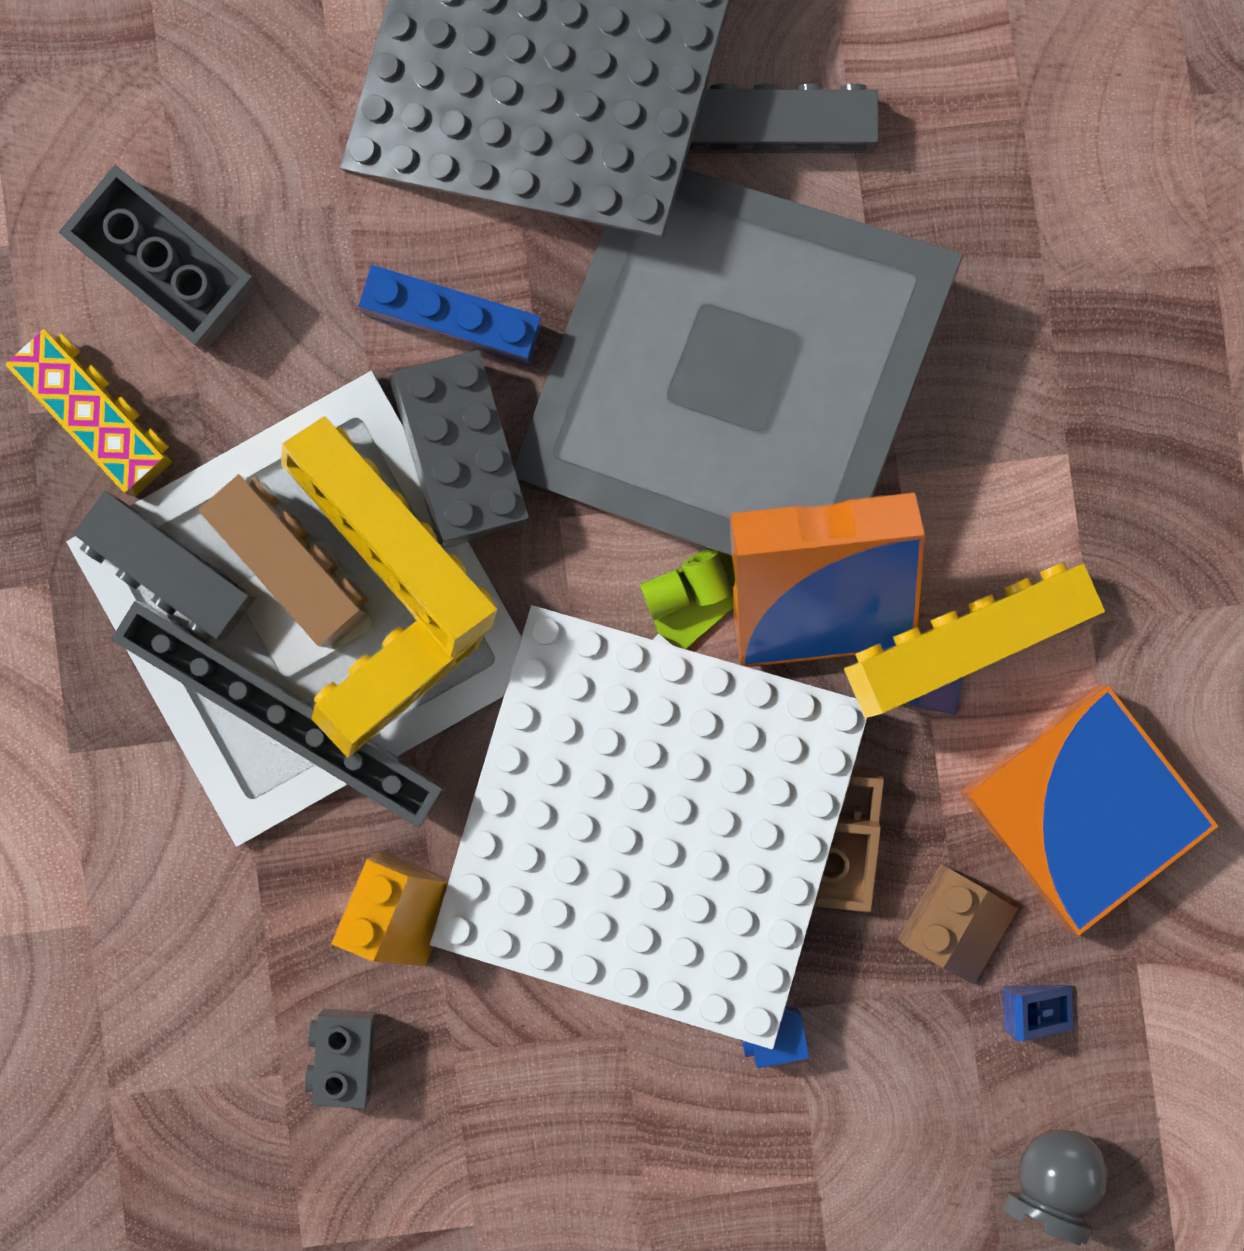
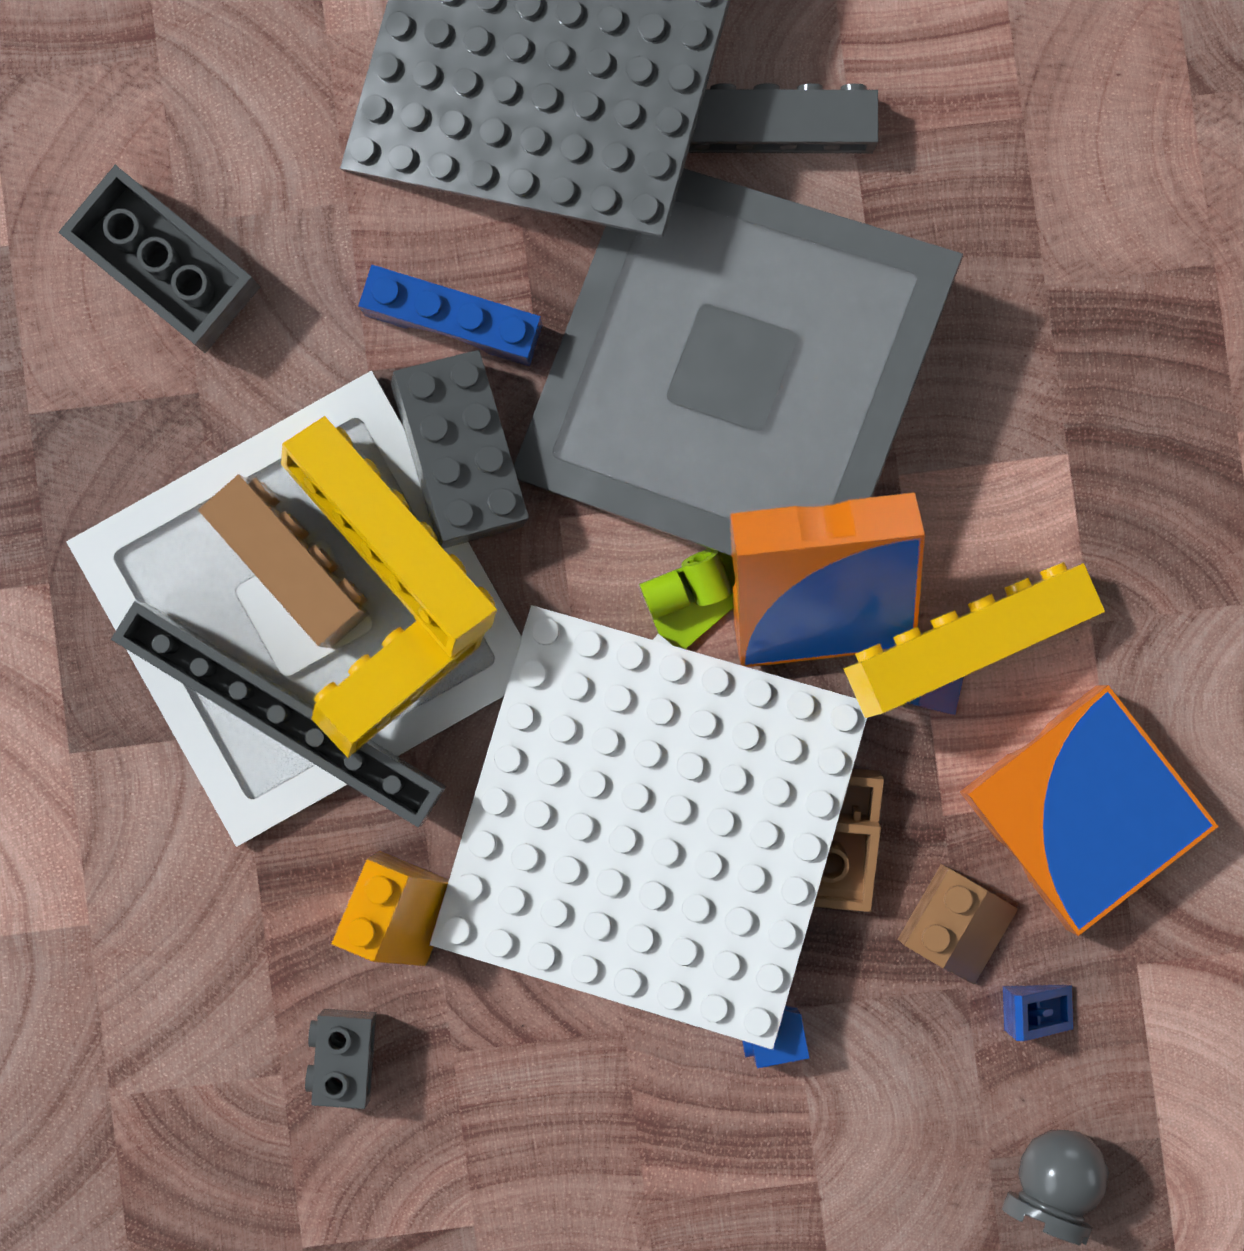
(89, 412): brick -> none
(163, 566): dark grey brick -> none

